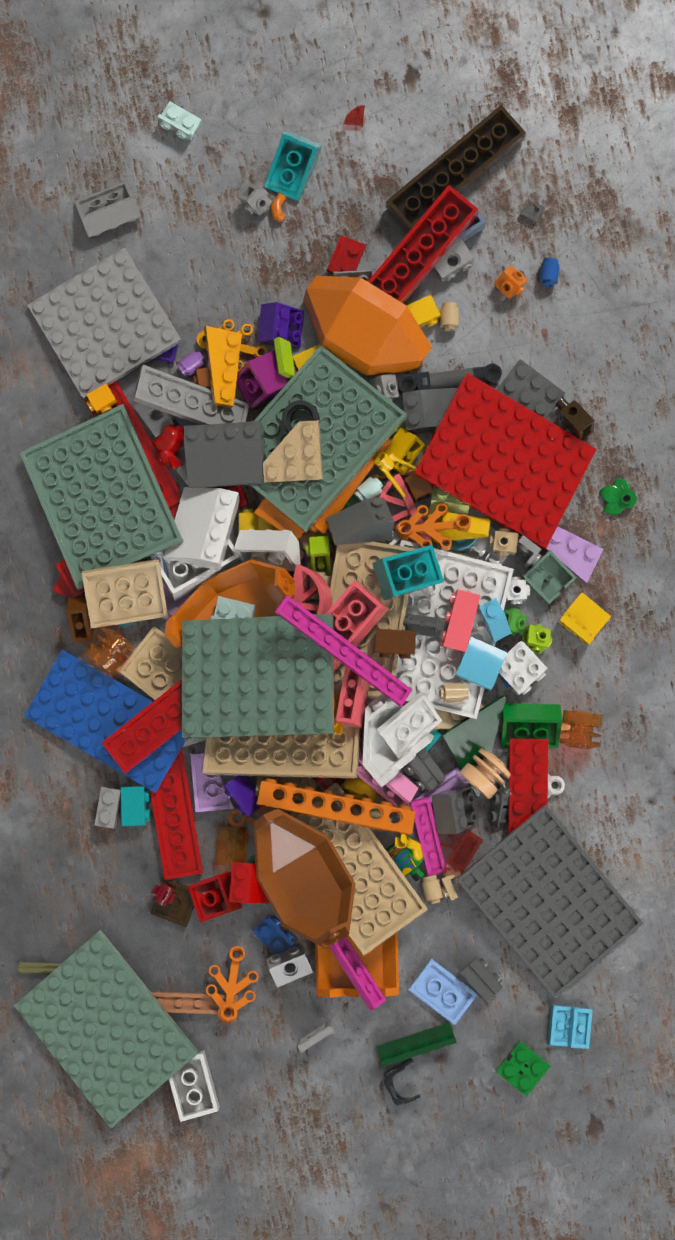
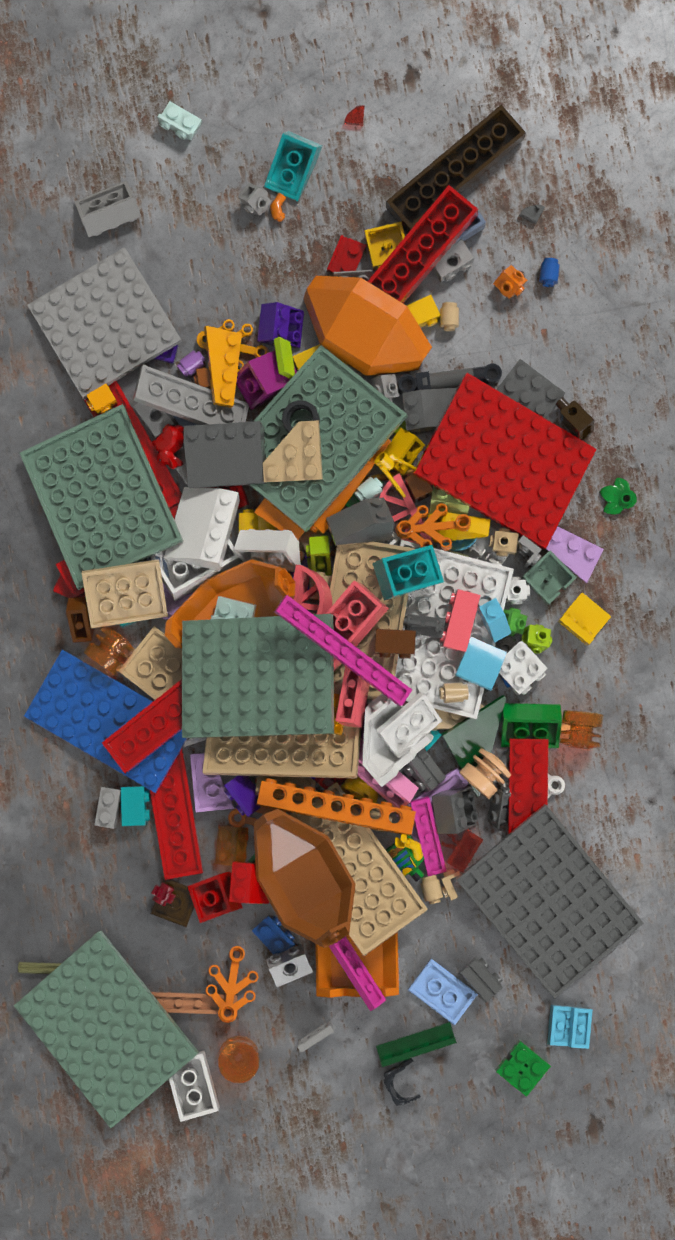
(240, 1070): none -> clear orange wheel
(383, 237): none -> yellow piece

